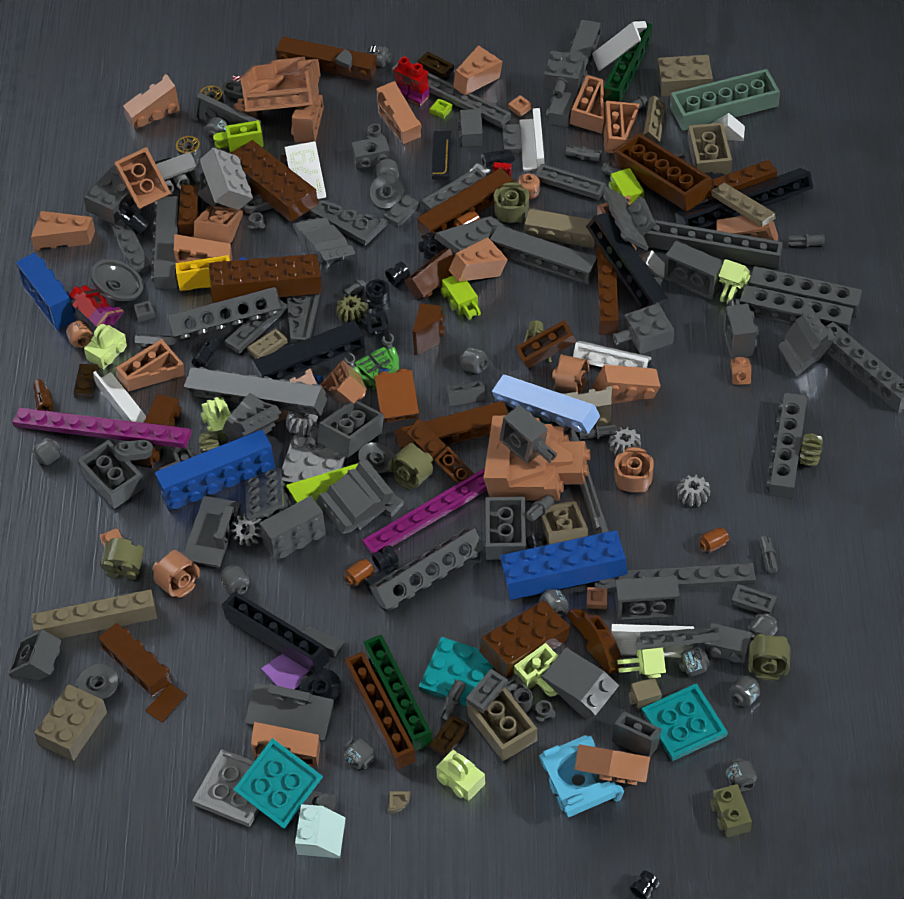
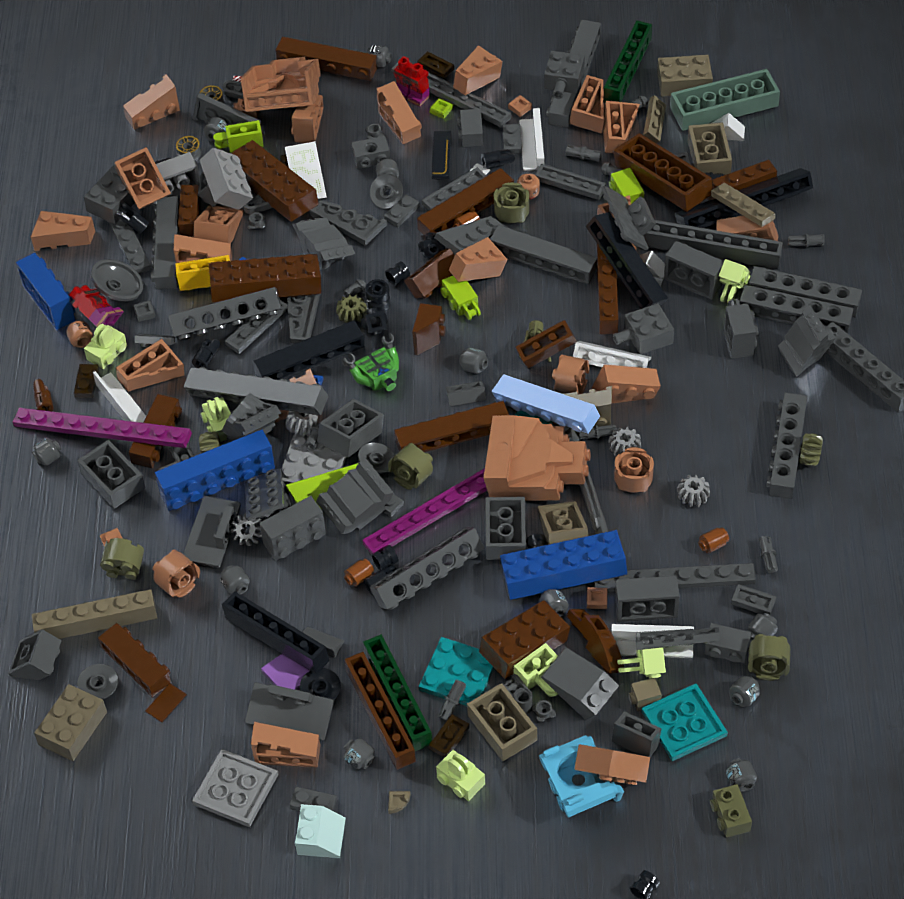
(133, 450): dark grey plate -> none
(267, 344): dark tan plate -> none
(278, 783): teal plate -> none
(344, 59): dark grey tile -> none
(344, 384): nougat wedge -> none
(396, 395): dark orange brick -> none
(441, 454): reddish brown slope -> none
(486, 690): dark grey plate -> none
(504, 166): red tile -> none
(525, 436): dark grey brick -> none
(539, 508): dark grey axle -> none
(559, 228): dark tan brick -> none
(618, 44): white panel -> none
(694, 661): head -> none
(740, 370): nougat bracket -> none

